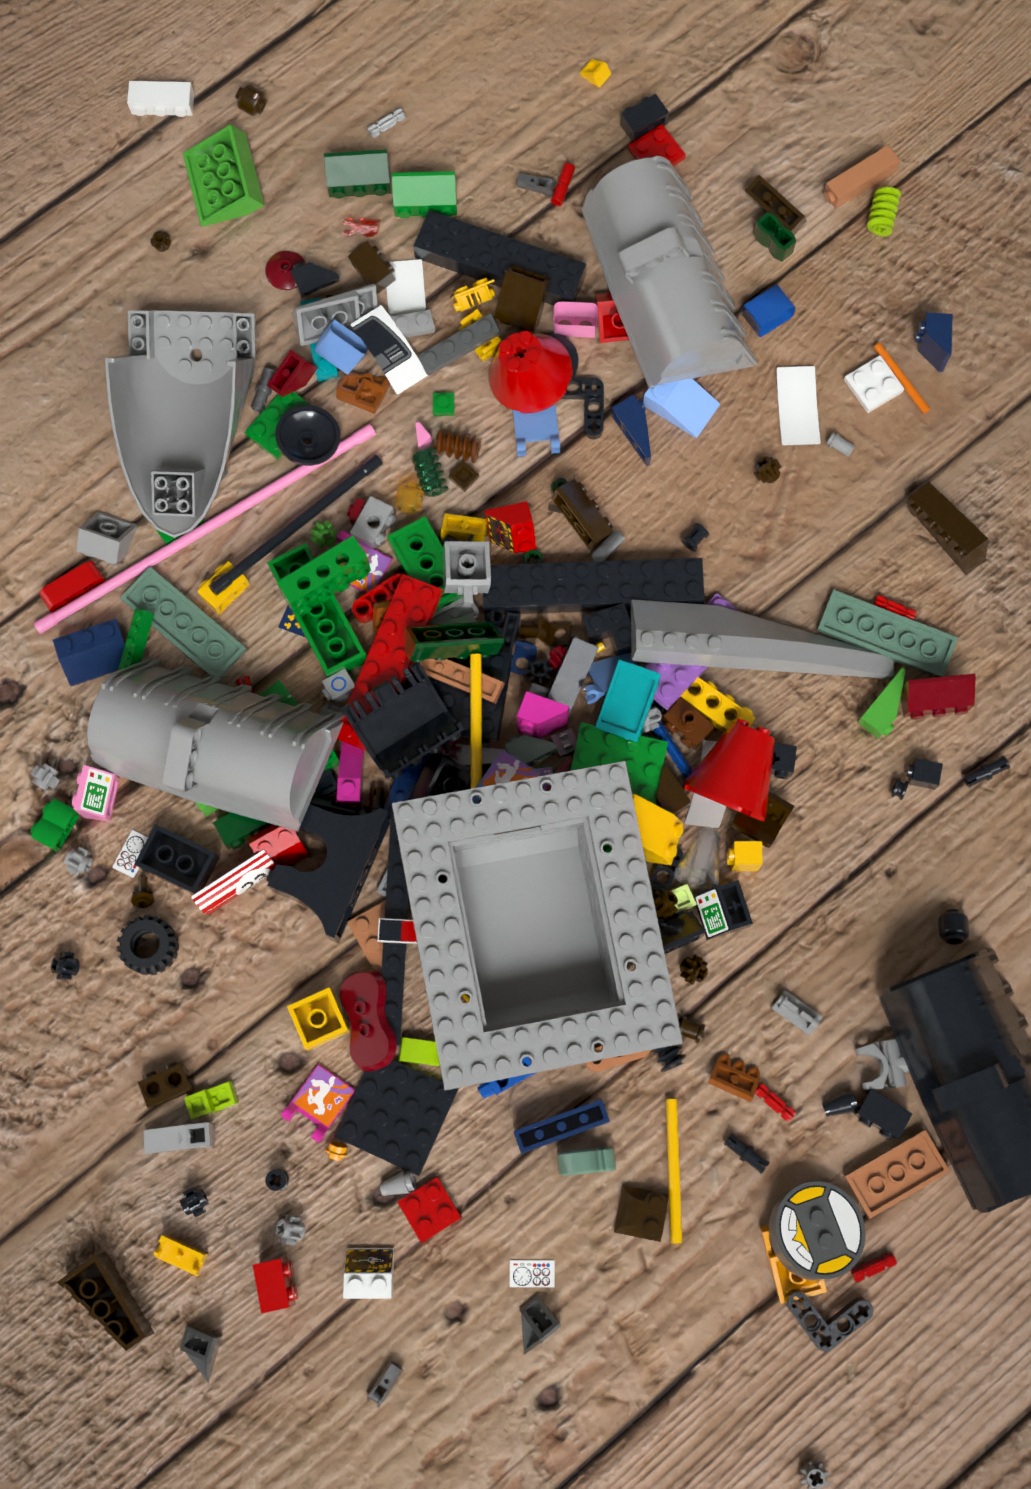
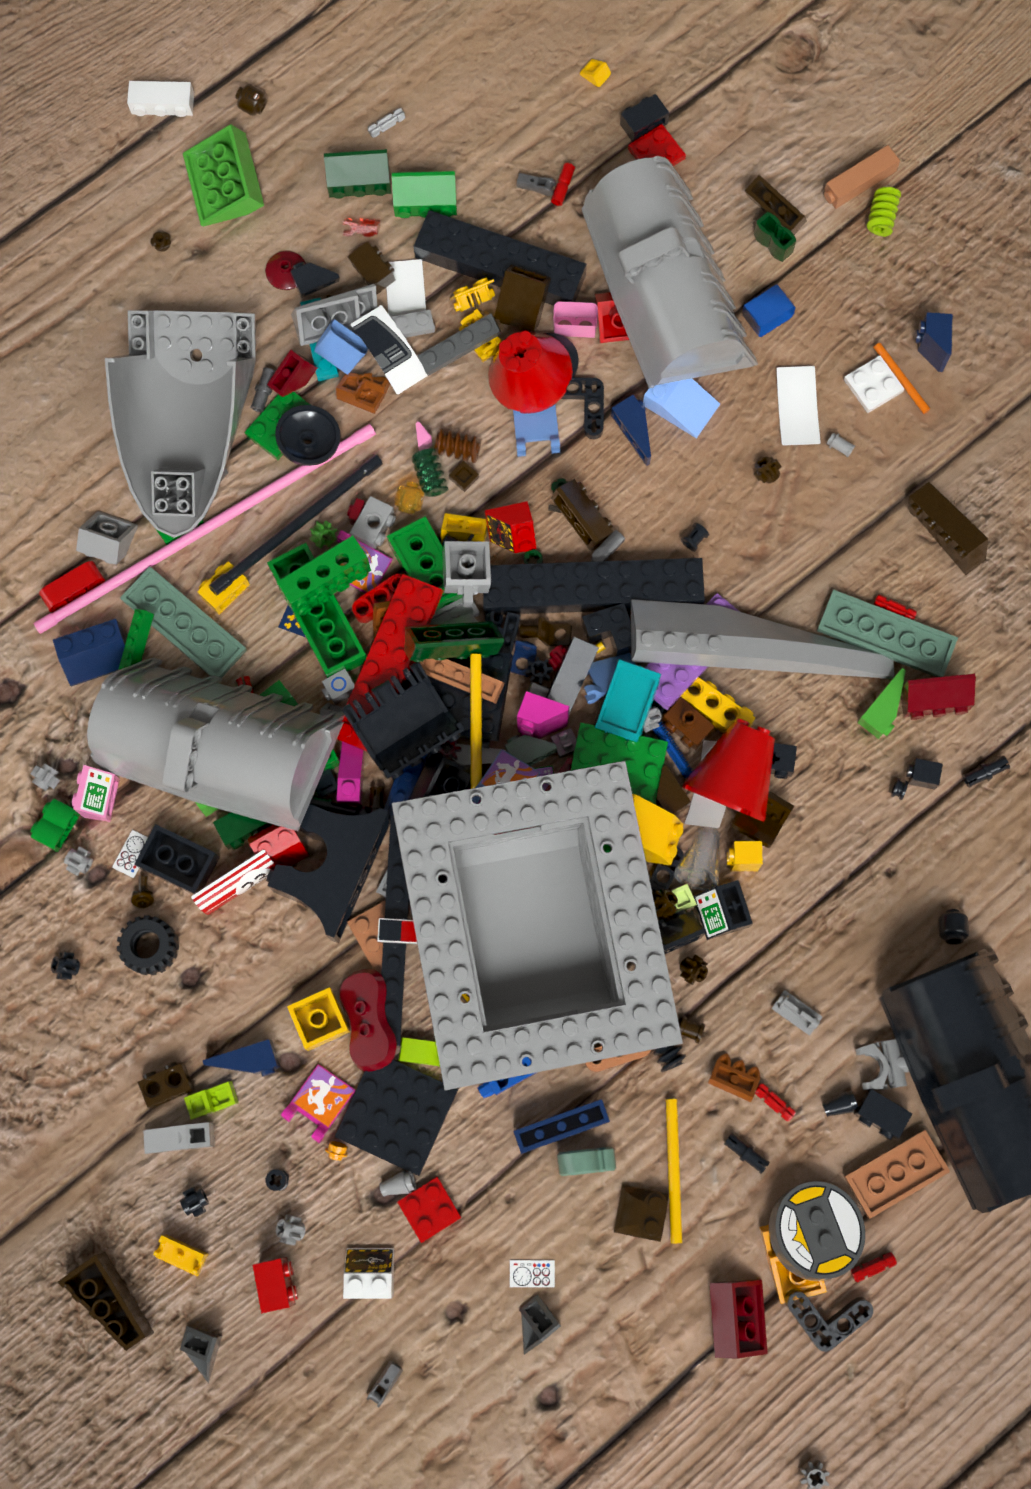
(255, 1059): none -> dark blue slope
(443, 404): green plate -> none
(738, 1319): none -> dark red slope

